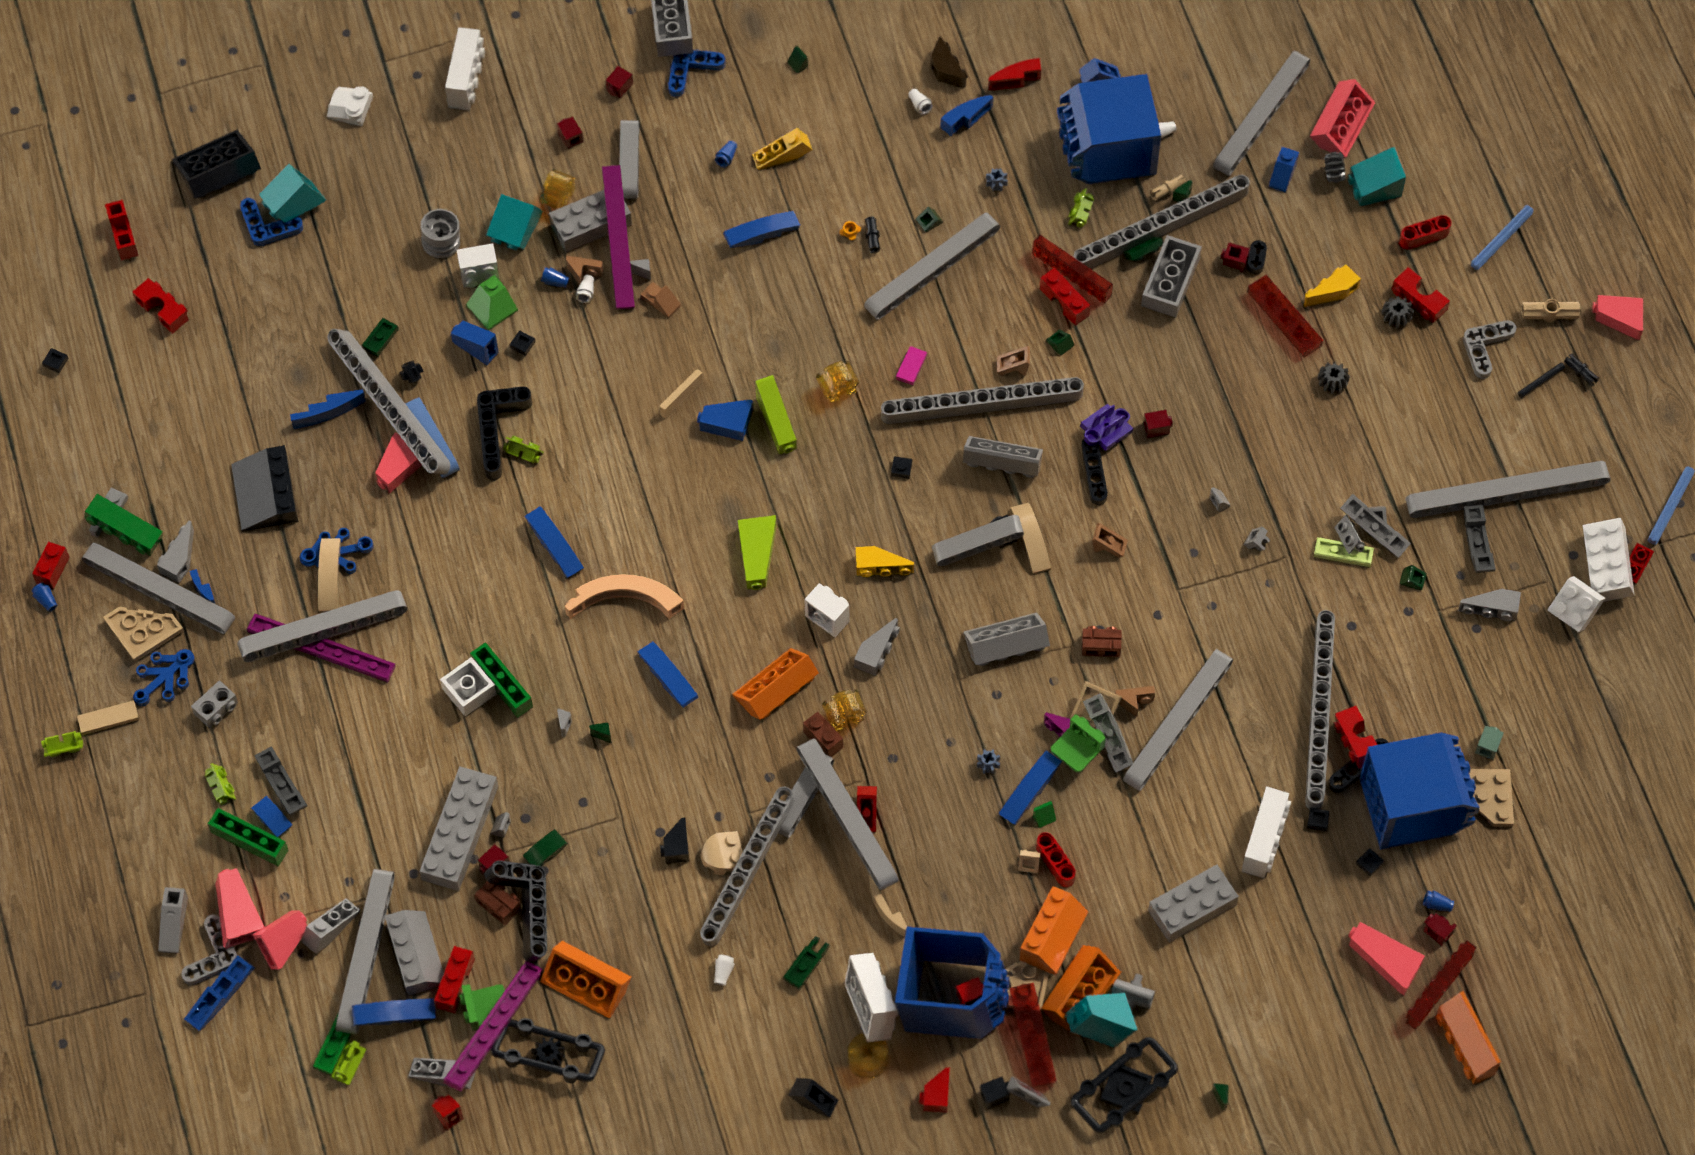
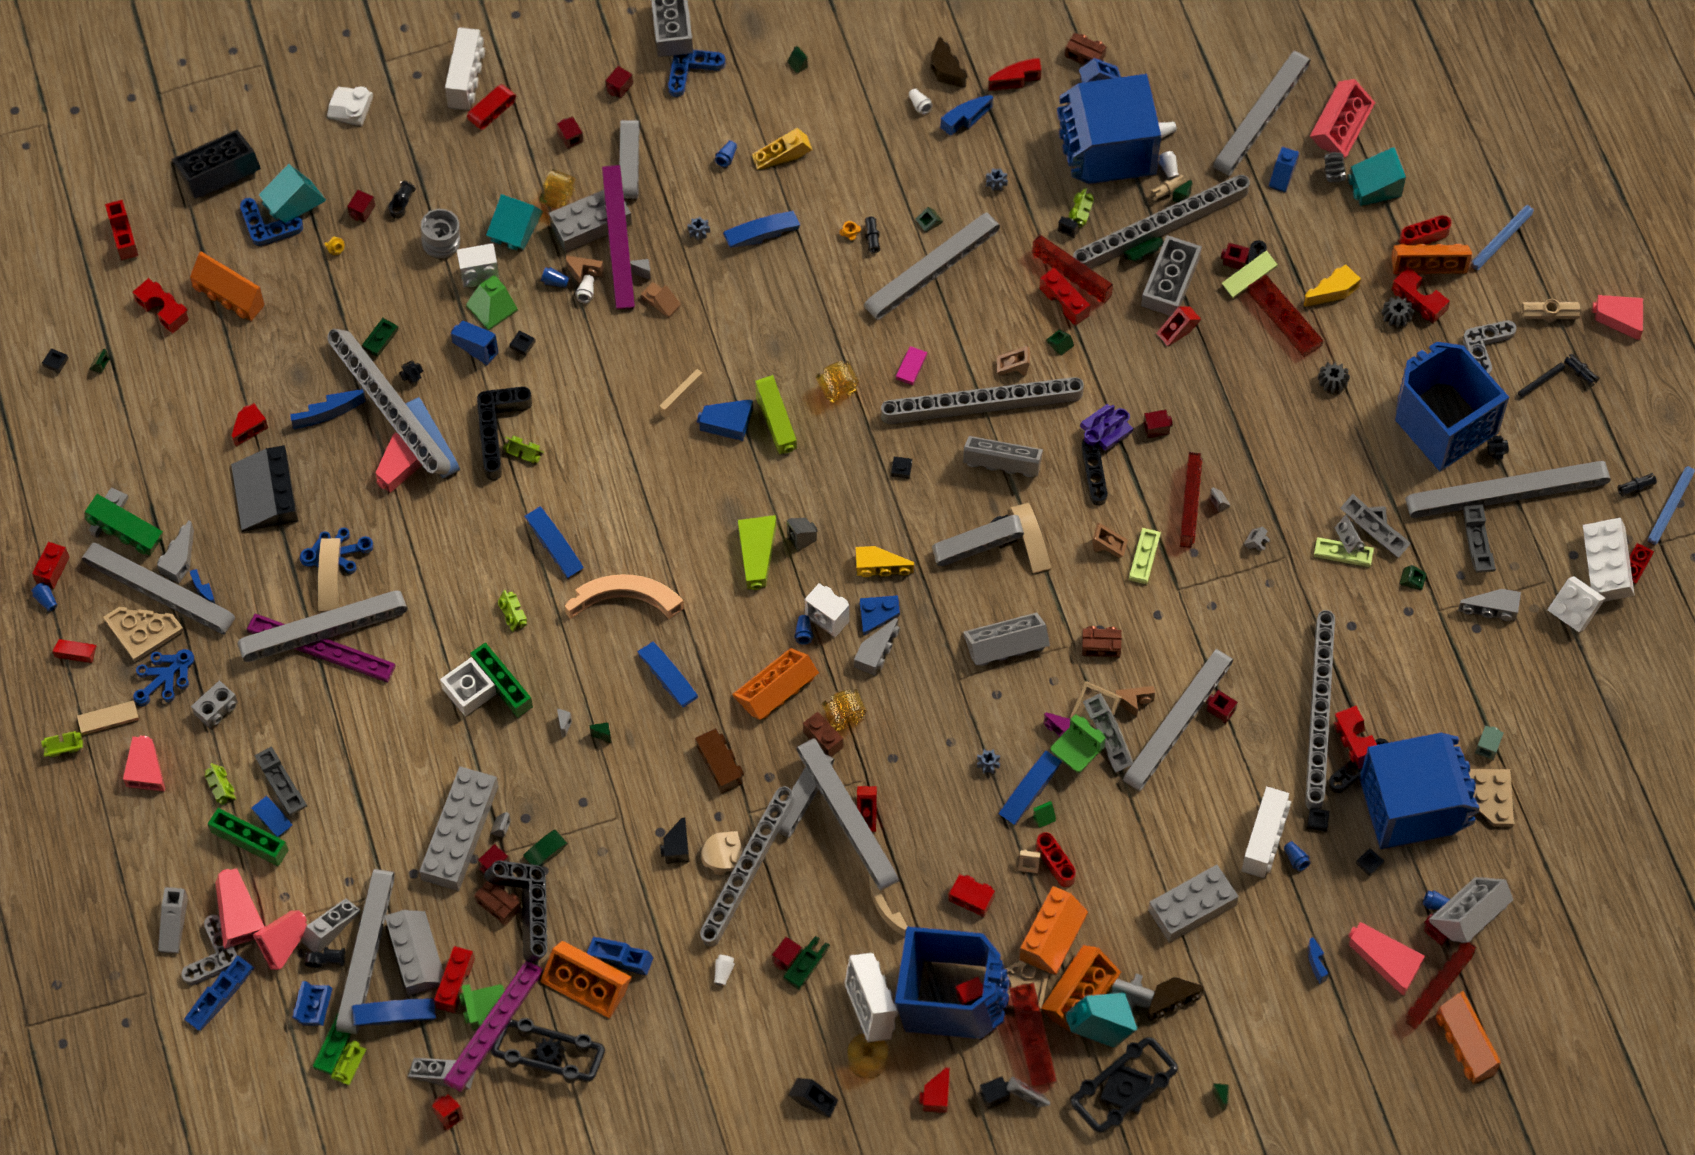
(74, 651): none -> red slope
(100, 361): none -> dark green slope
(143, 766): none -> coral slope
(226, 287): none -> orange slope
(248, 424): none -> red slope
(312, 1004): none -> blue bracket
(318, 959): none -> black connector
(335, 246): none -> yellow plate
(361, 206): none -> dark red brick
(401, 199): none -> black connector
(491, 106): none -> red beam
(508, 604): none -> lime hinge
(621, 955): none -> blue slope
(698, 228): none -> sand blue gear
(719, 760): none -> reddish brown brick
(786, 954): none -> dark red brick
(801, 532): none -> dark grey slope
(803, 630): none -> blue cone
(878, 611): none -> blue wing
(972, 895): none -> red brick
(1068, 227): none -> black plate
(1084, 50): none -> copper brick
(1144, 556): none -> yellowish green tile
(1169, 164): none -> white cone
(1172, 996): none -> dark brown slope
(1178, 325): none -> red slope
(1191, 500): none -> clear red piece
(1227, 703): none -> dark red brick
(1248, 274): none -> yellowish green tile
(1297, 857): none -> blue cone
(1315, 957): none -> blue slope
(1432, 258): none -> orange slope
(1456, 367): none -> blue container
(1472, 908): none -> light grey slope
(1497, 447): none -> black gear
(1637, 484): none -> black pin

